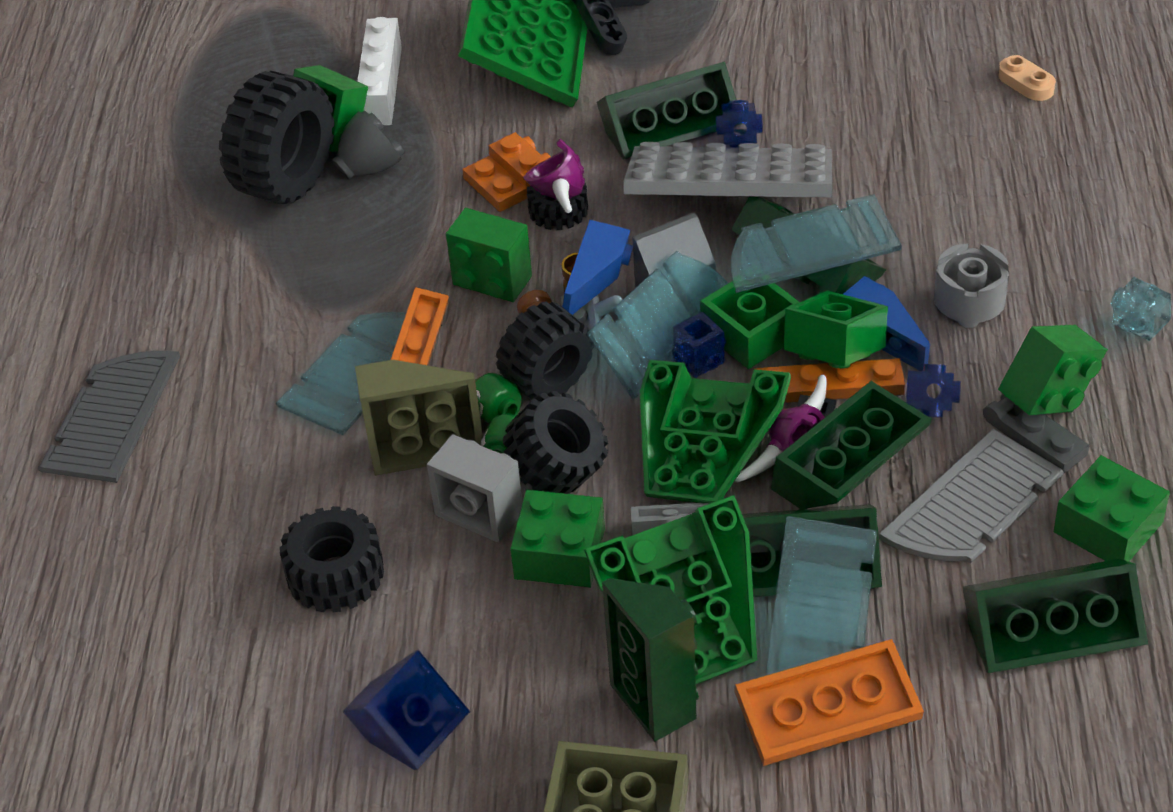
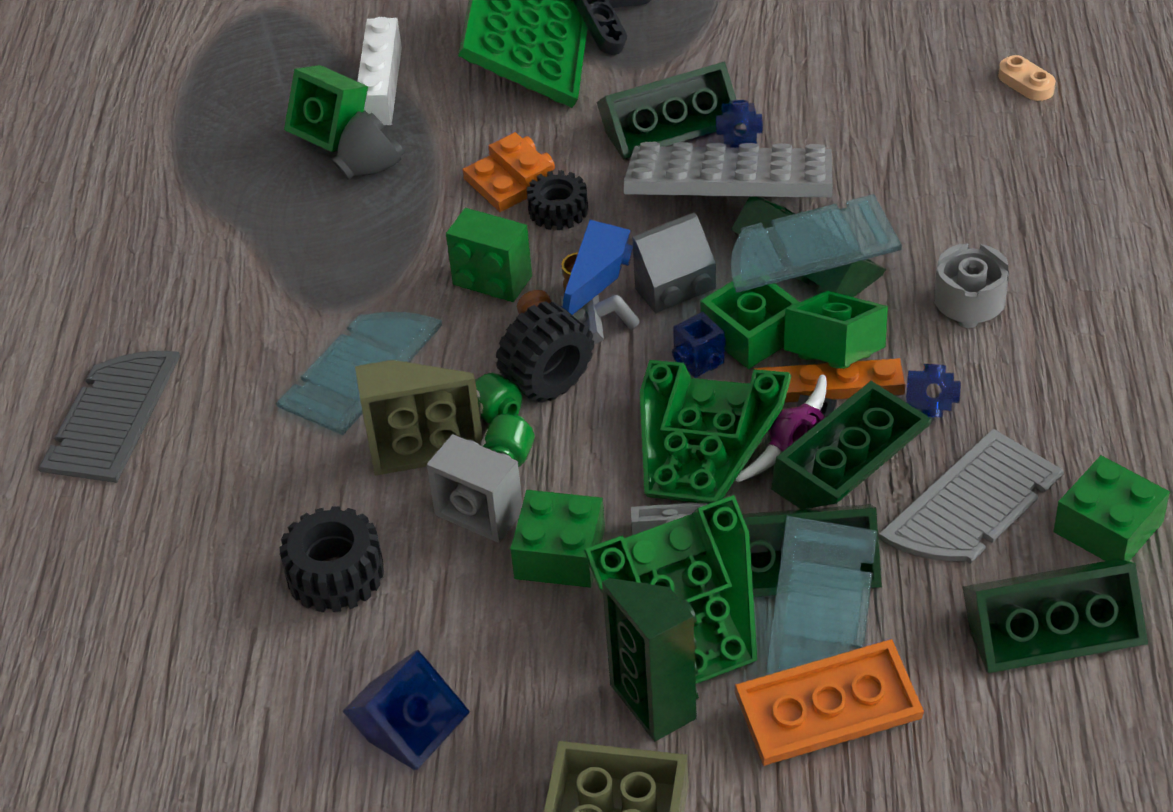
(276, 137): black tyre -> none
(420, 327): orange plate -> none
(556, 443): black tyre -> none
(558, 176): magenta helmet -> none
(648, 318): clear light blue piece -> none
(903, 335): blue slope -> none
(1037, 433): dark grey plate -> none
(1052, 369): green brick -> none
(1141, 308): clear light blue brick -> none

